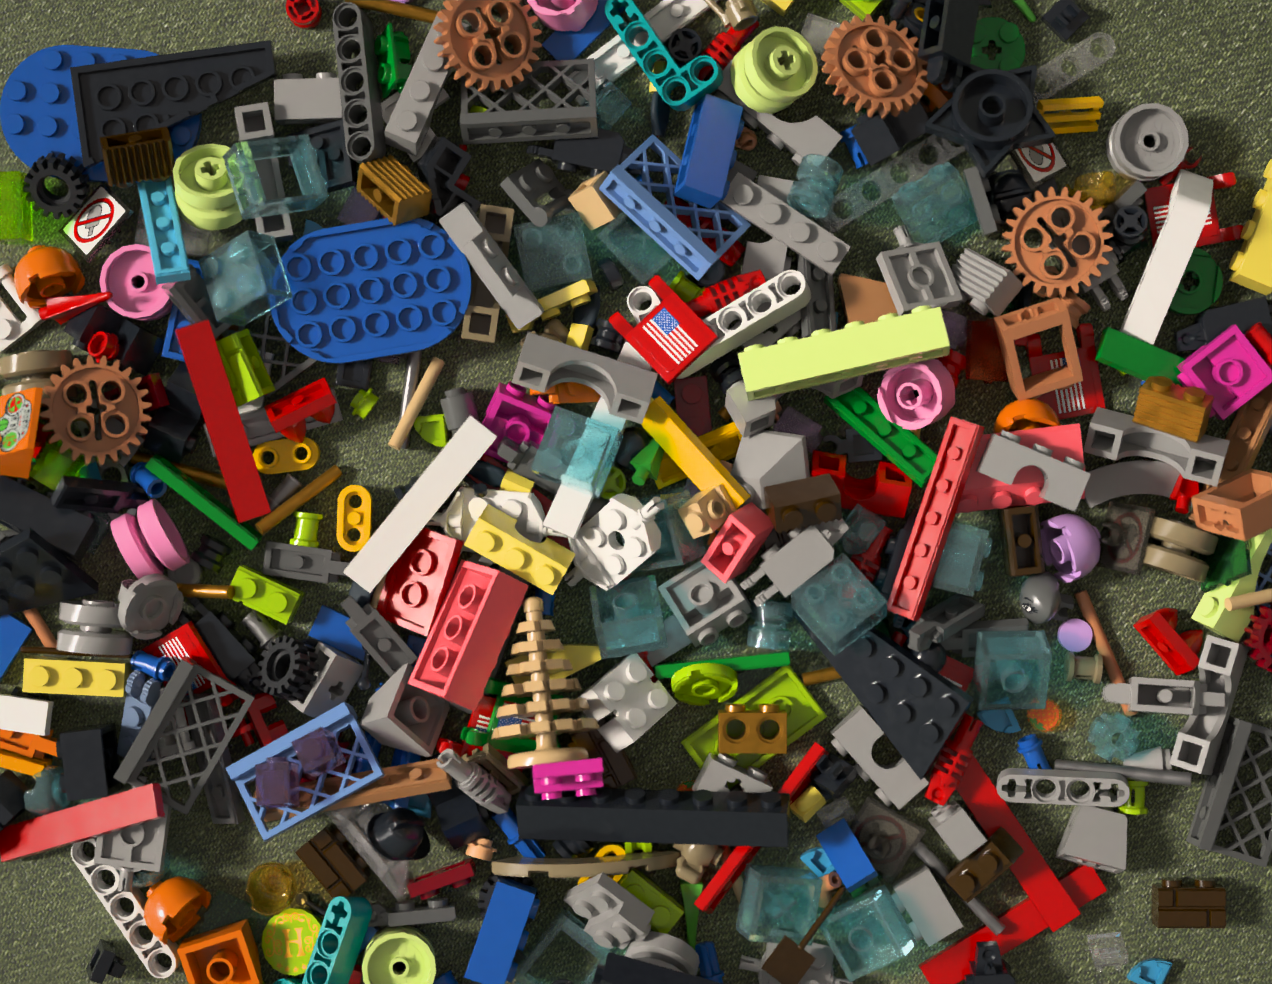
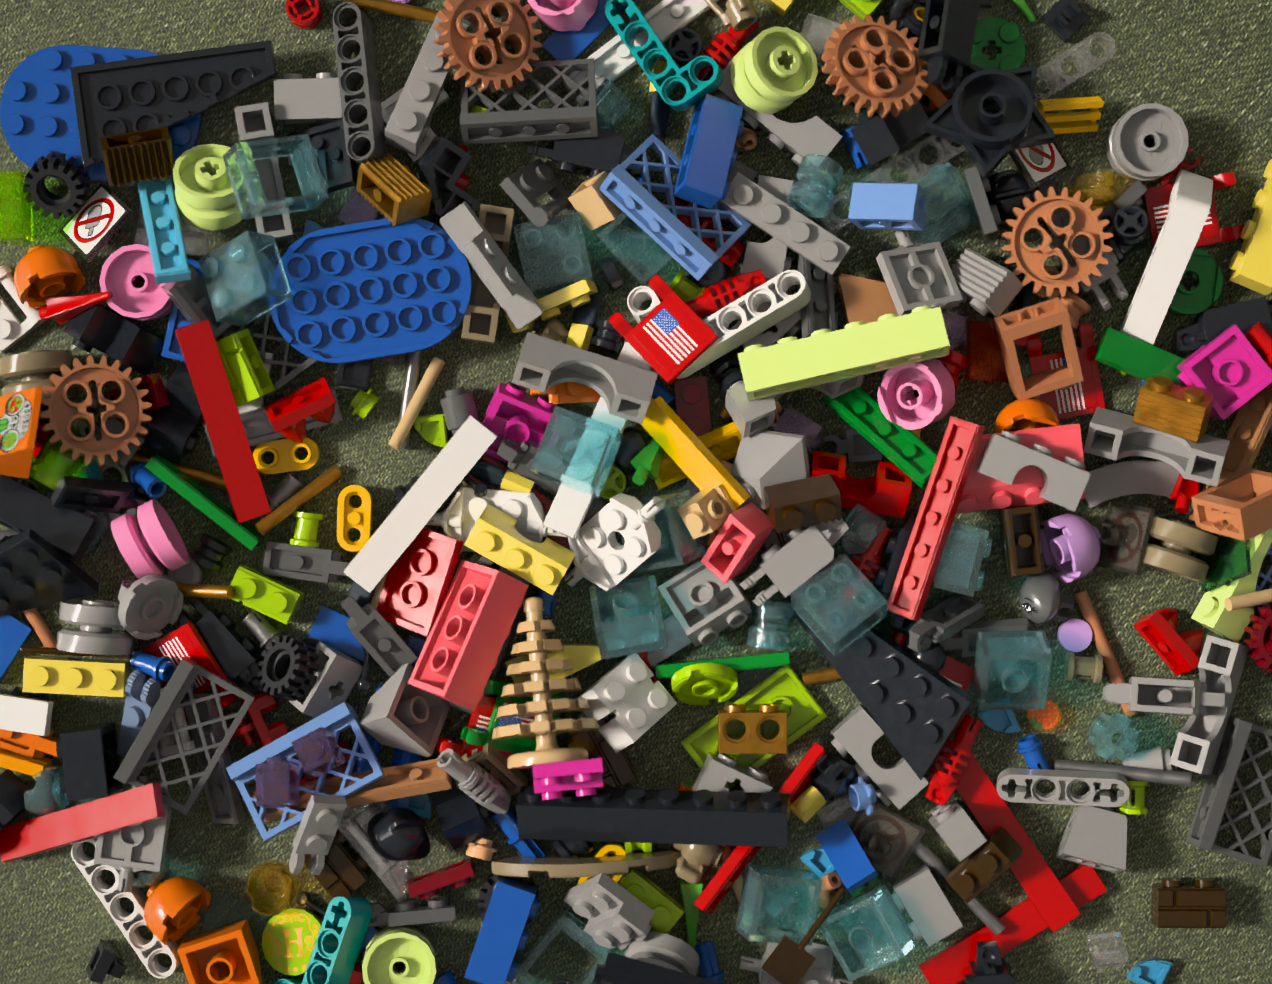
(103, 345): red plate -> none
(316, 832): none -> light grey hinge
(391, 50): green hinge -> none
(862, 796): none -> medium blue plate
(887, 206): none -> medium blue hinge

